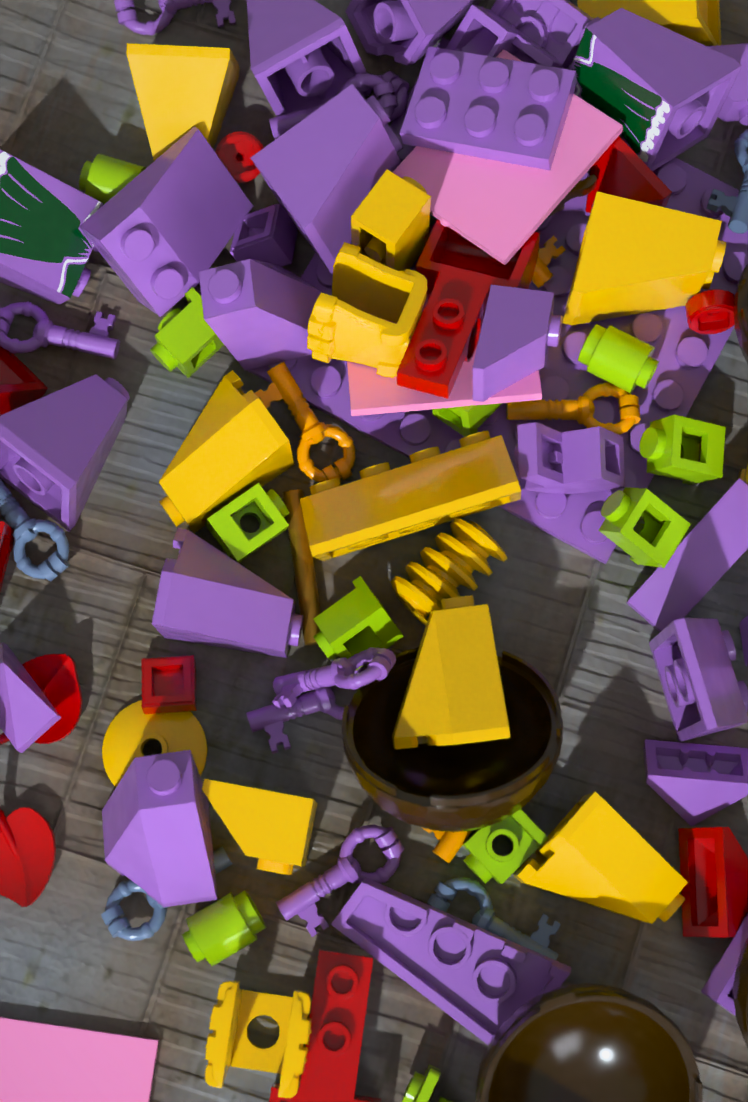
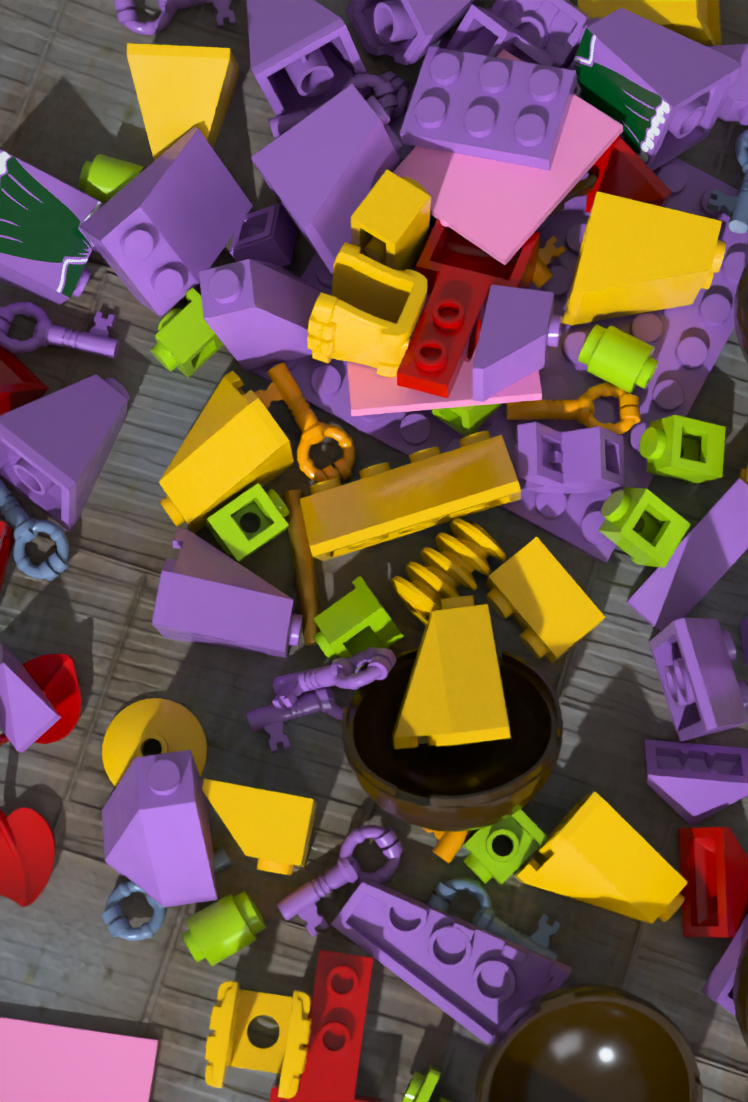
(169, 684): red tile -> none
(236, 153): red tile -> none
(542, 601): none -> yellow brick
(710, 311): red tile -> none

